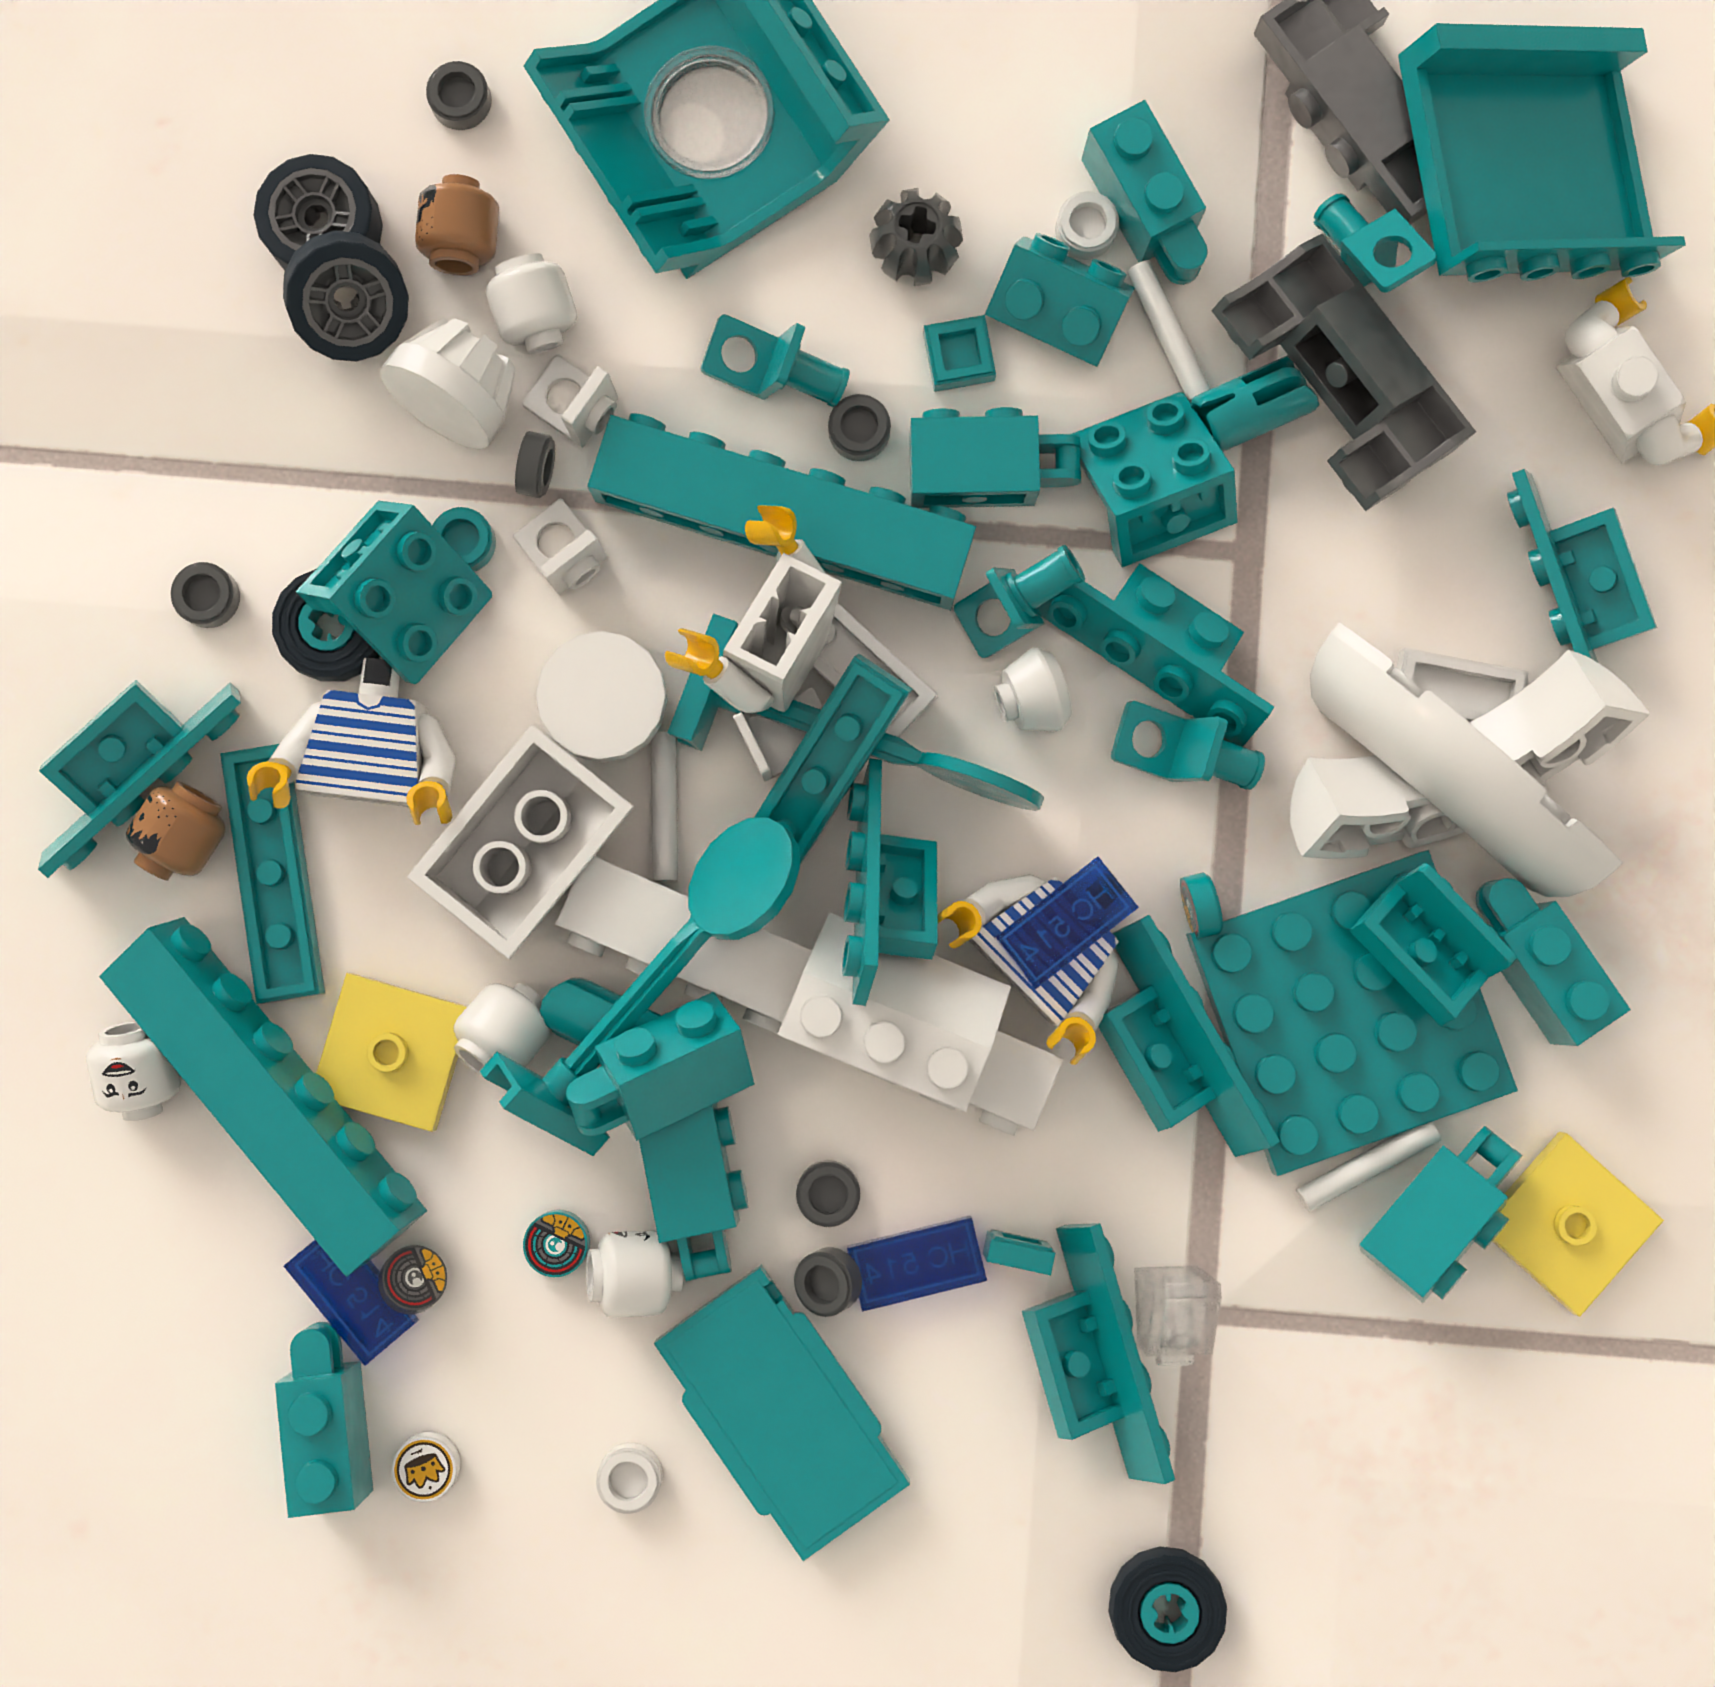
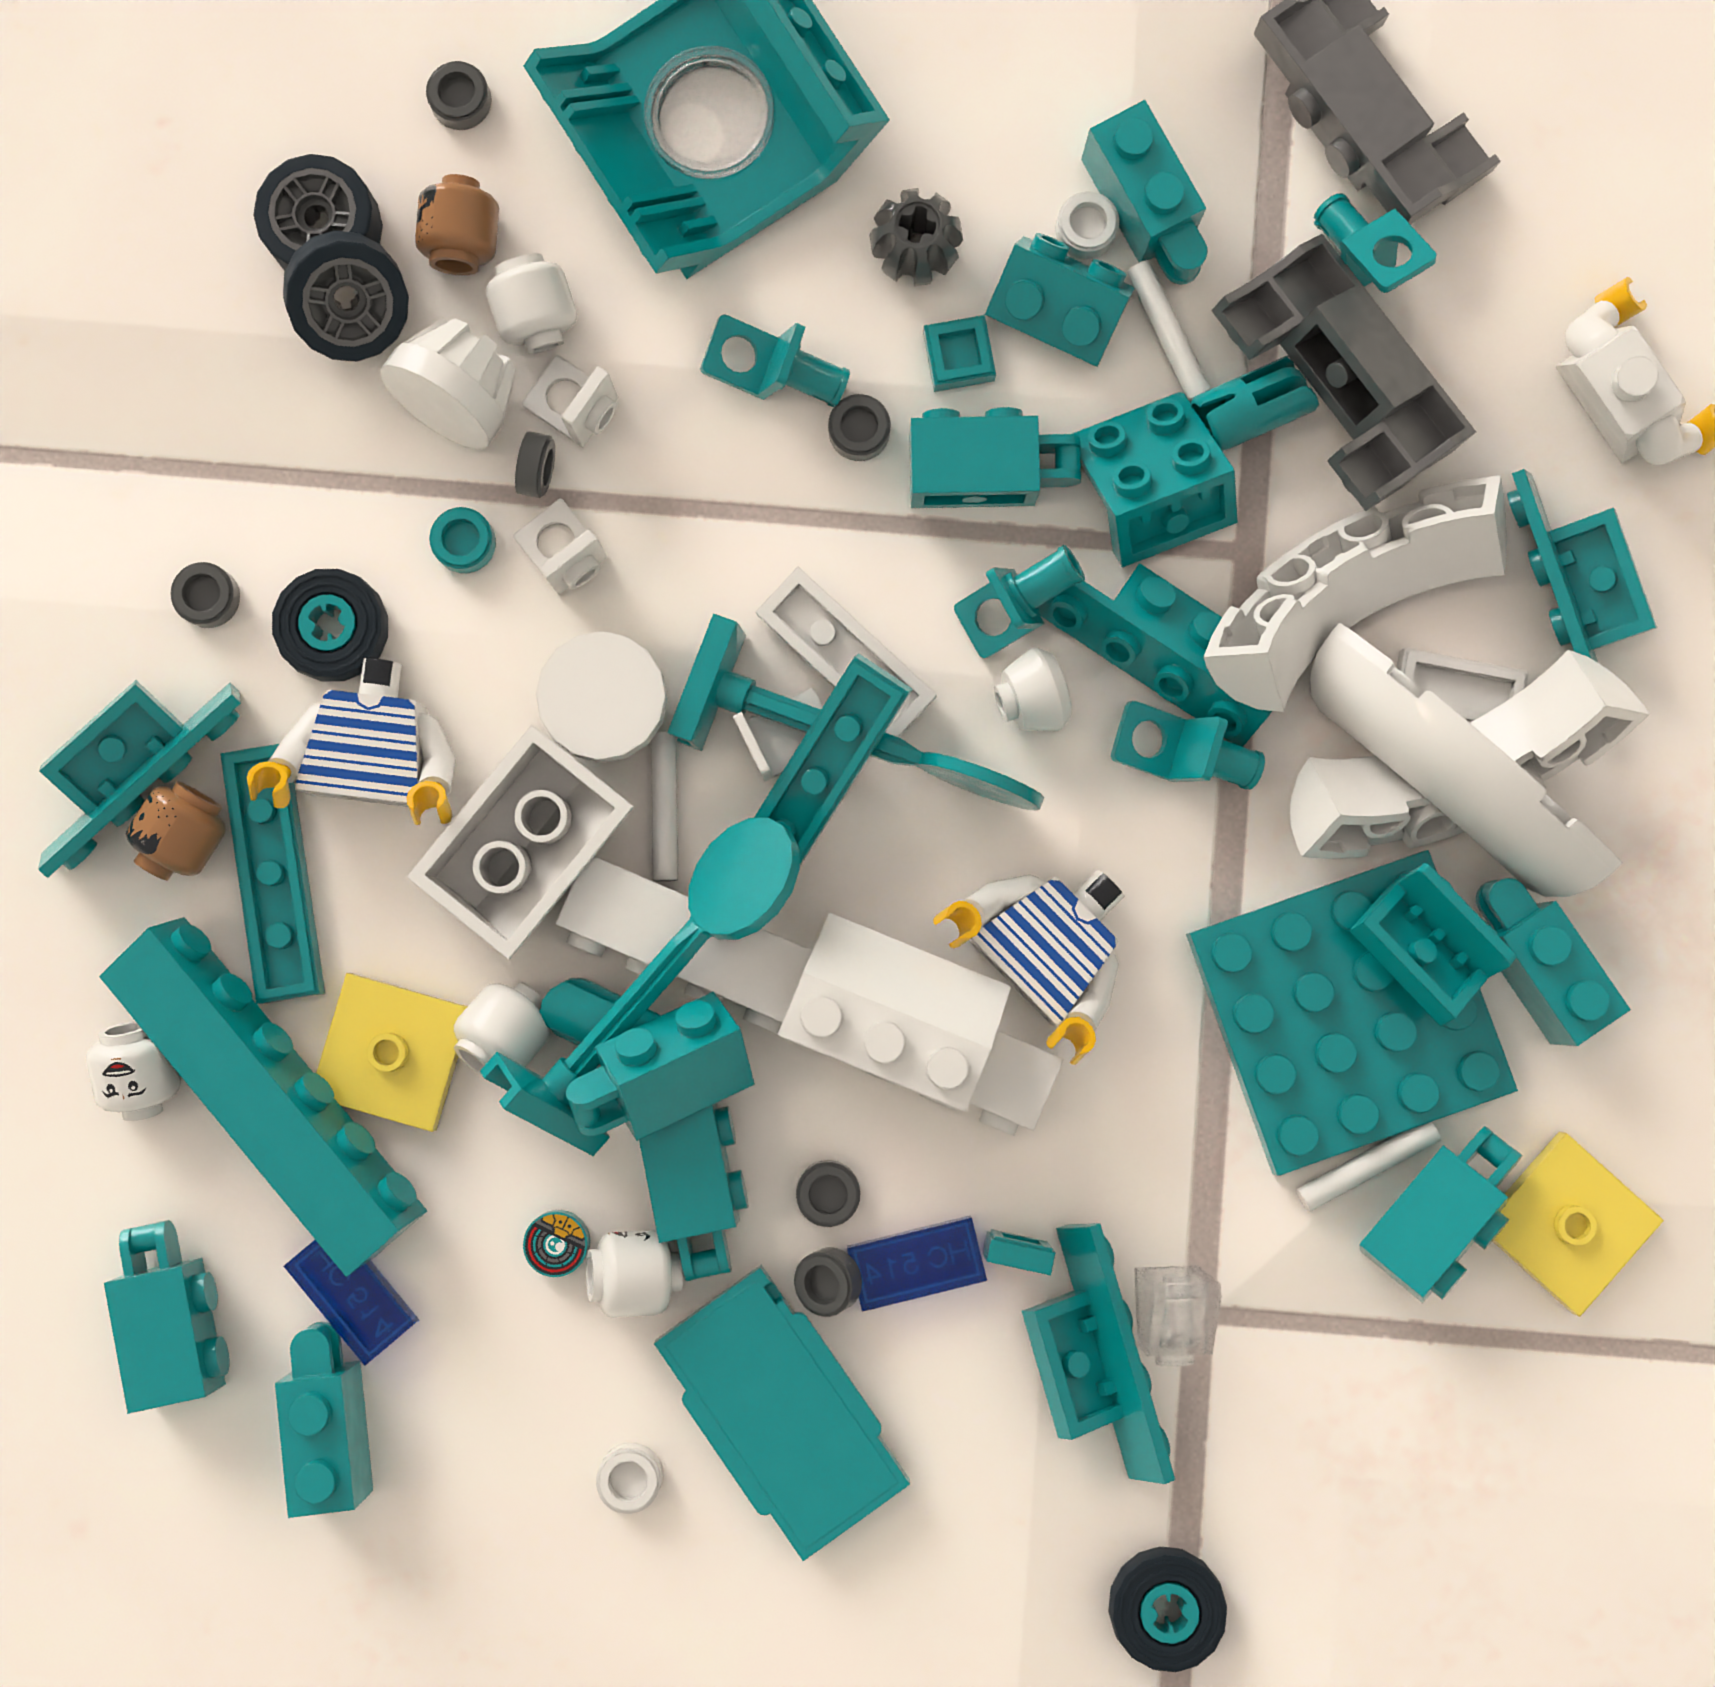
(164, 1322): none -> teal brick
(398, 588): teal bracket -> none
(412, 1279): tile -> none
(425, 1467): tile -> none
(717, 491): teal brick -> none
(780, 630): white torso -> none
(892, 891): teal bracket -> none
(1066, 922): clear blue tile -> none
(1174, 1048): teal bracket -> none
(1201, 905): teal tile -> none
(1349, 575): none -> white brick
(1530, 151): teal panel -> none

